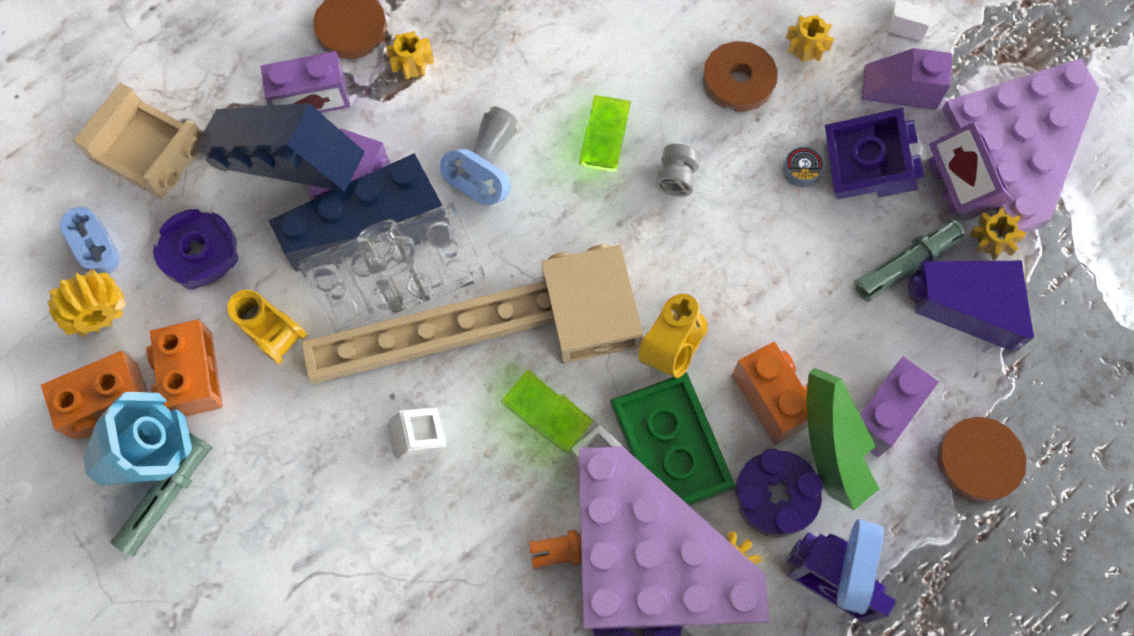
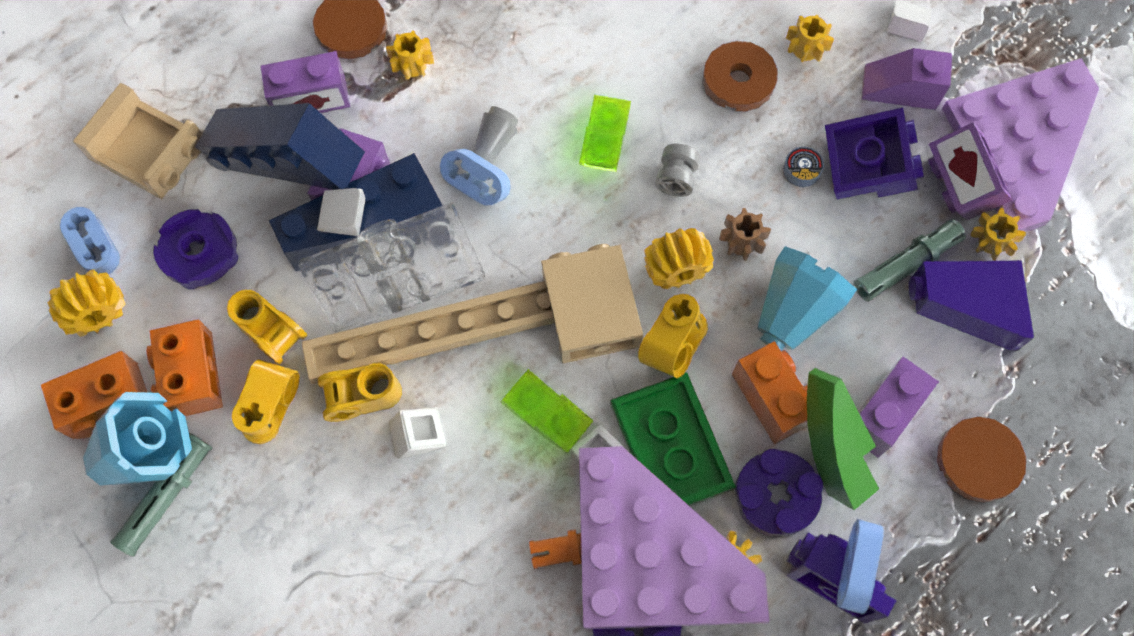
(266, 394): none -> yellow piece
(342, 211): none -> white slope
(349, 392): none -> yellow piece
(678, 258): none -> yellow gear
(754, 233): none -> medium nougat gear
(800, 299): none -> medium azure cone

